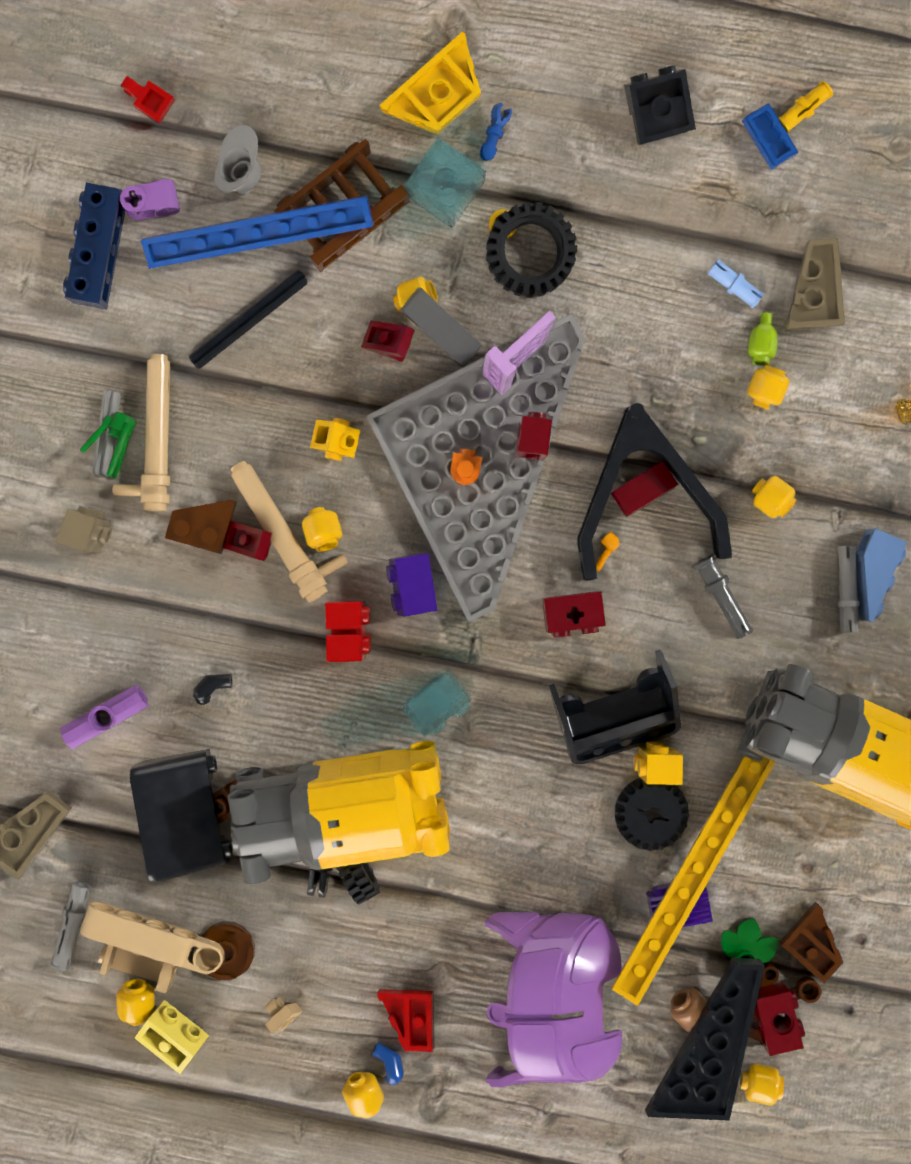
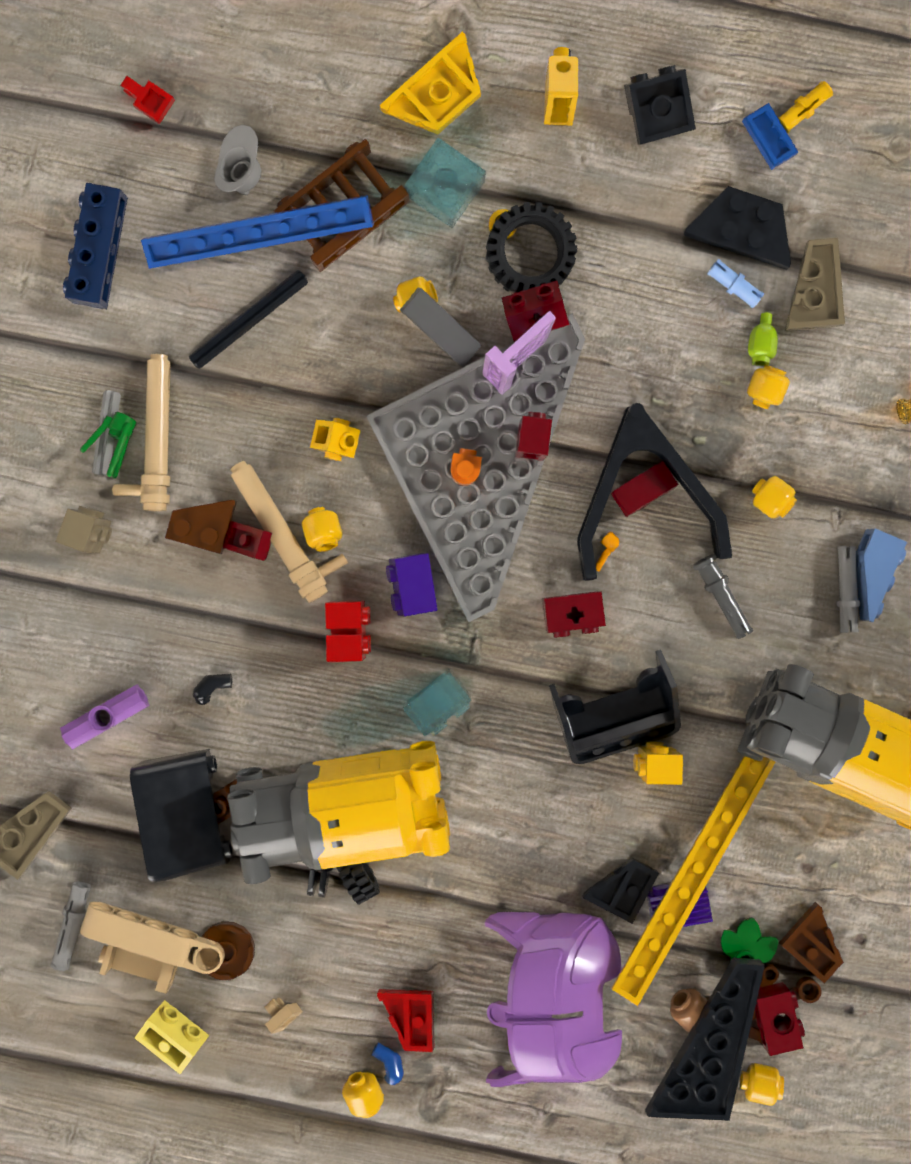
(135, 1002): yellow head -> none
(155, 200): medium lavender piece -> none
(388, 339): dark red slope -> none
(494, 132): blue piece -> none
(529, 306): none -> dark red brick
(561, 88): none -> yellow torso
(623, 889): none -> black wing
(634, 823): black gear -> none
(744, 226): none -> black wing

